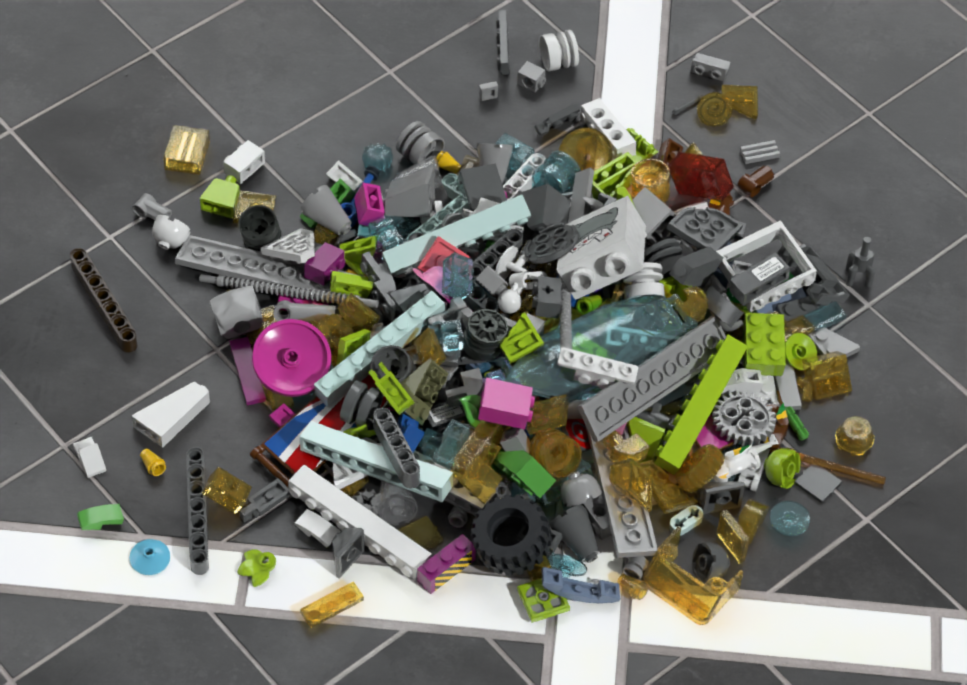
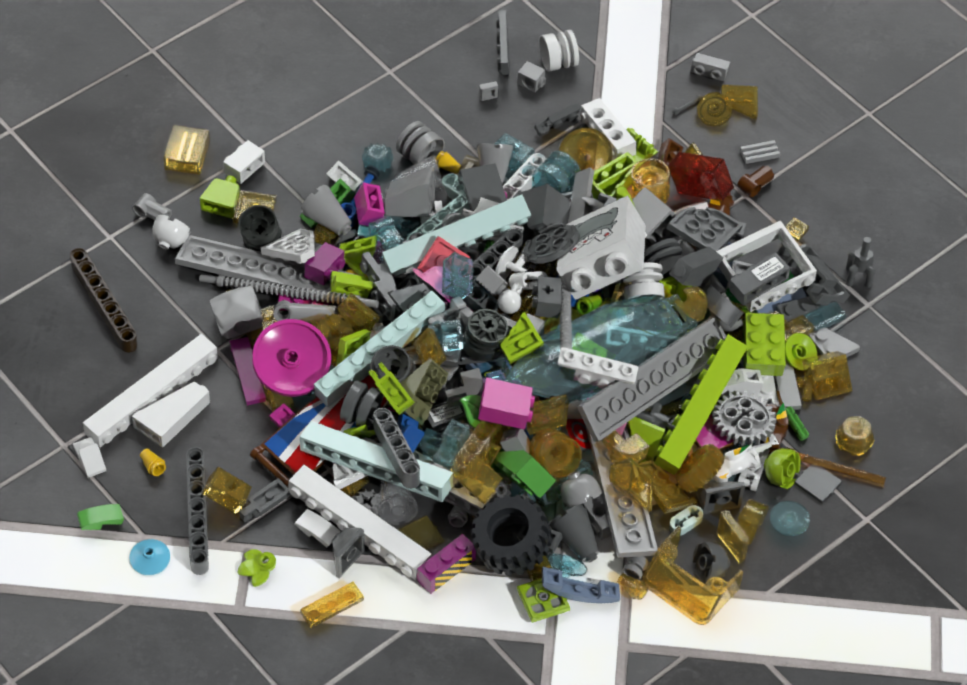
(154, 386): none -> white brick
(797, 228): none -> clear yellow tile

